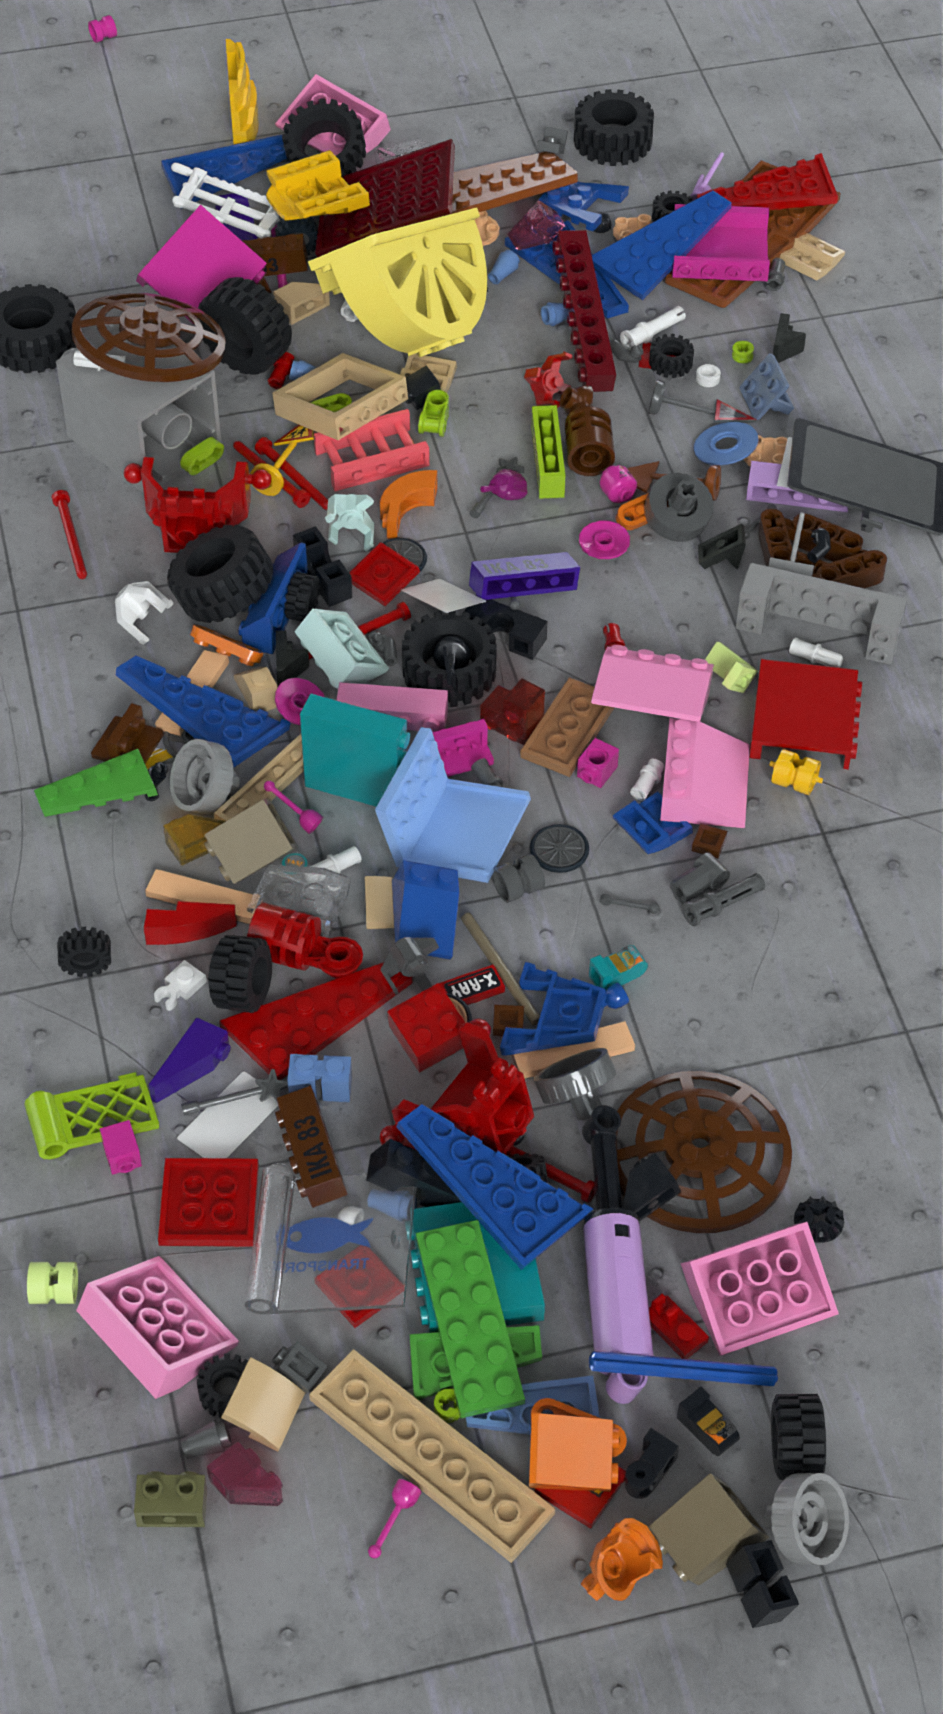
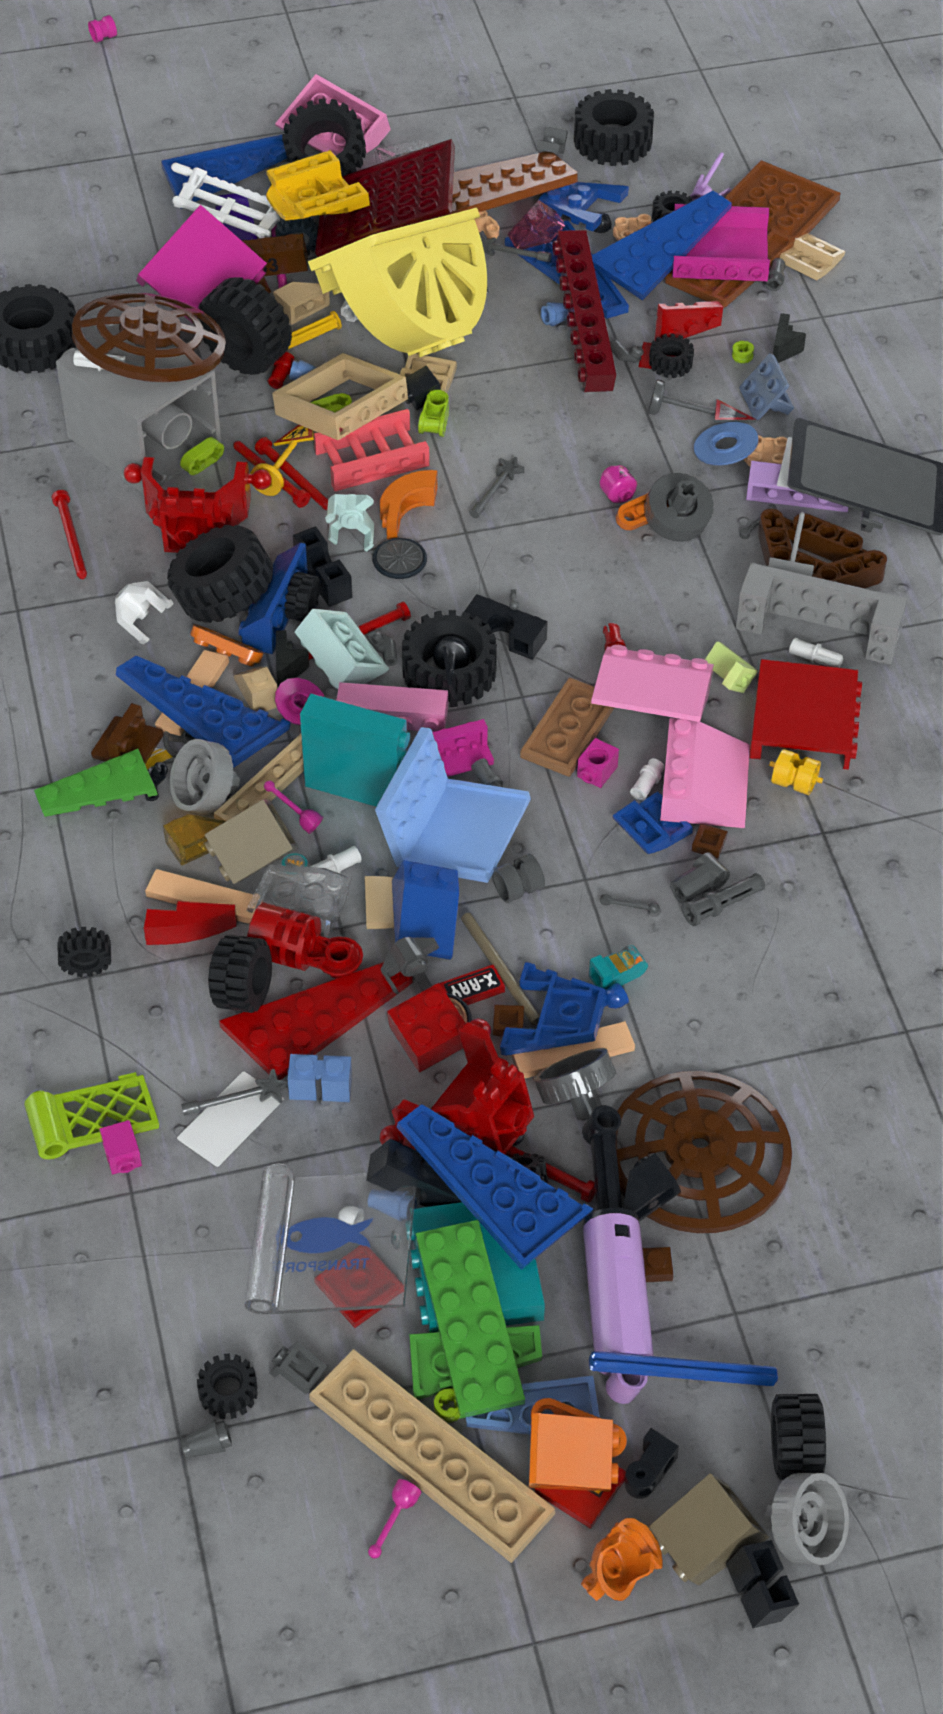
(41, 1279): yellowish green wheel -> none
(155, 1325): bright pink slope -> none
(170, 1500): olive brick -> none
(181, 982): white plate -> none
(191, 1059): dark purple slope -> none
(208, 1202): red plate -> none
(242, 95): yellow slope -> none
(243, 1479): clear pink slope -> none
(263, 1404): tan slope -> none
(311, 1147): reddish brown brick -> none
(315, 329): none -> yellow axle
(383, 574): red tile -> none
(443, 595): white sticker -> none
(489, 248): none -> dark grey piece
(504, 265): medium blue cone -> none
(507, 485): magenta piece -> none
(514, 711): clear red brick -> none
(524, 575): dark purple brick -> none
(547, 379): red piece -> none
(548, 452): lime brick -> none
(559, 848): dark grey wheel -> none
(586, 432): reddish brown cylinder -> none
(604, 540): dark pink dish -> none
(644, 331): white pin -> none
(646, 473): dark orange piece -> none
(658, 1264): none -> reddish brown plate
(676, 1327): red plate -> none
(688, 319): none -> red wing
(707, 1422): black leg -> none
(708, 375): white tile -> none
(724, 546): pearl dark grey slope -> none
(760, 1288): bright pink slope -> none
(784, 187): red wing -> none
(820, 1230): black gear -> none
(822, 547): black arm -> none

